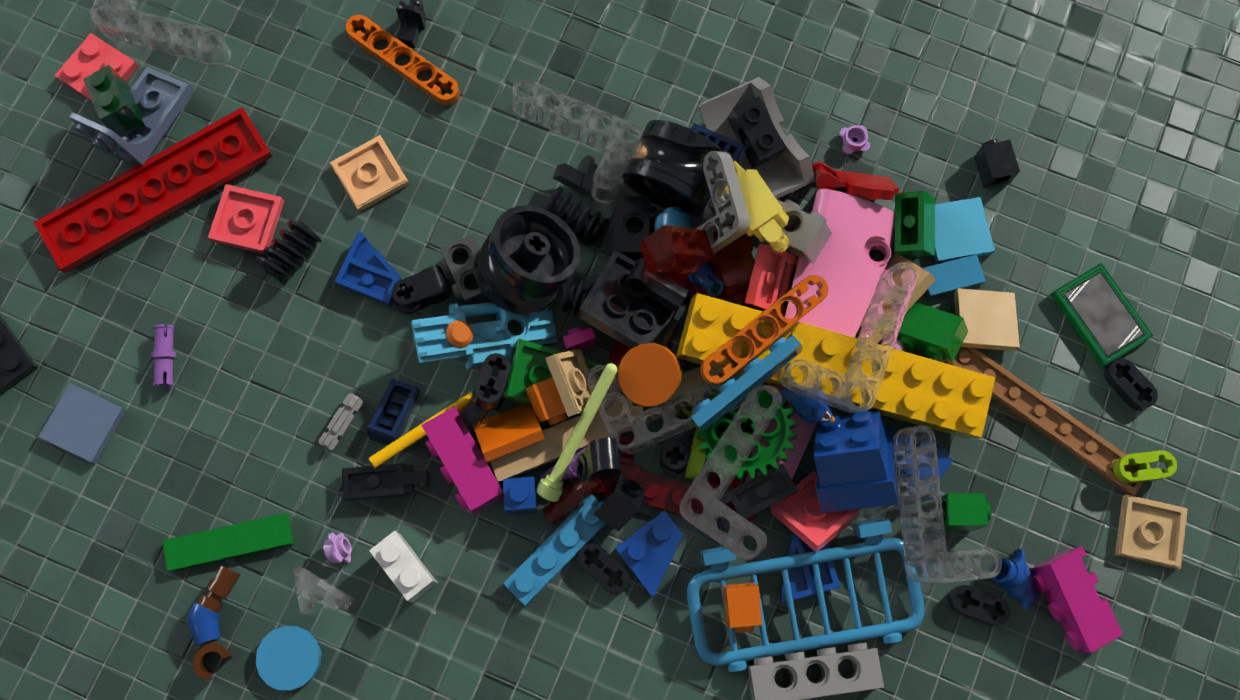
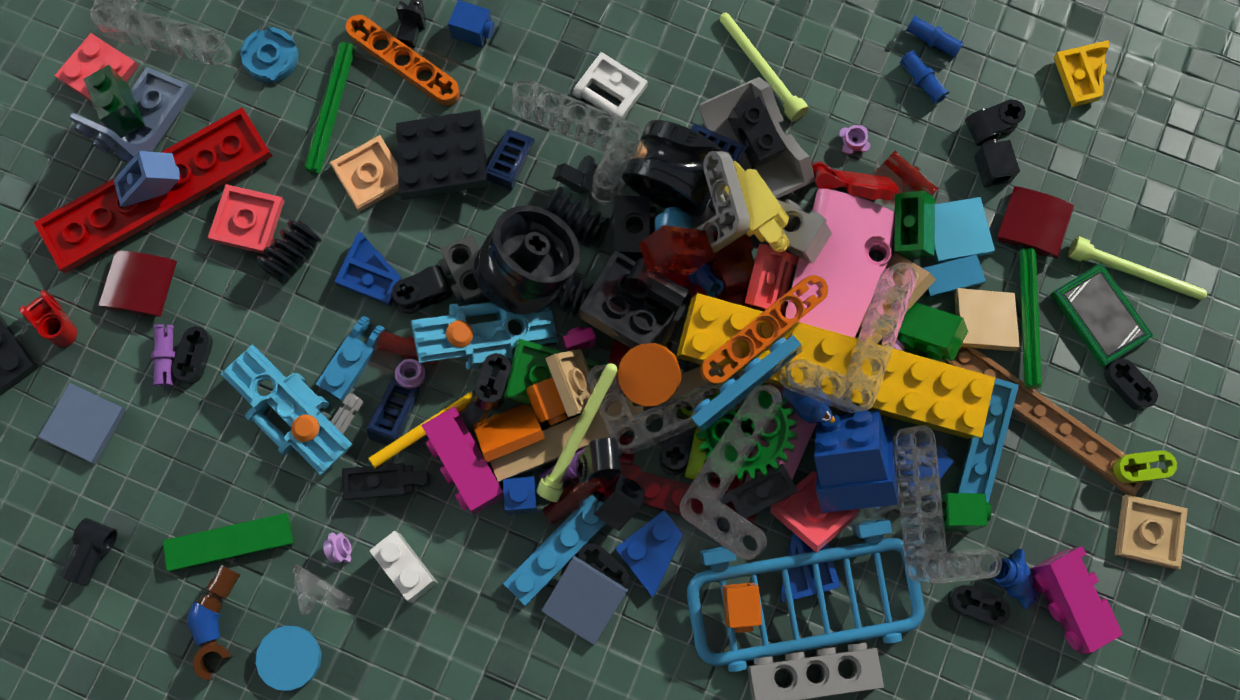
(47, 316): none -> red piece
(90, 544): none -> black piece
(137, 283): none -> dark red slope
(146, 177): none -> medium blue slope
(192, 355): none -> black beam
(269, 55): none -> dark azure tile
(295, 403): none -> medium azure piece
(329, 108): none -> green axle
(349, 360): none -> dark azure hinge
(399, 345): none -> clear red pin
(406, 367): none -> lavender plate
(441, 155): none -> black plate
(471, 23): none -> blue brick
(503, 178): none -> dark blue slope
(584, 600): none -> sand blue tile
(613, 79): none -> white plate
(794, 106): none -> yellowish green piece
(909, 174): none -> clear red pin
(924, 77): none -> blue pin
(934, 36): none -> blue pin
(985, 452): none -> dark azure plate
(995, 121): none -> black piece
(1030, 319): none -> green axle
(1036, 221): none -> dark red slope
(1082, 250): none -> yellowish green piece
(1083, 72): none -> yellow wing

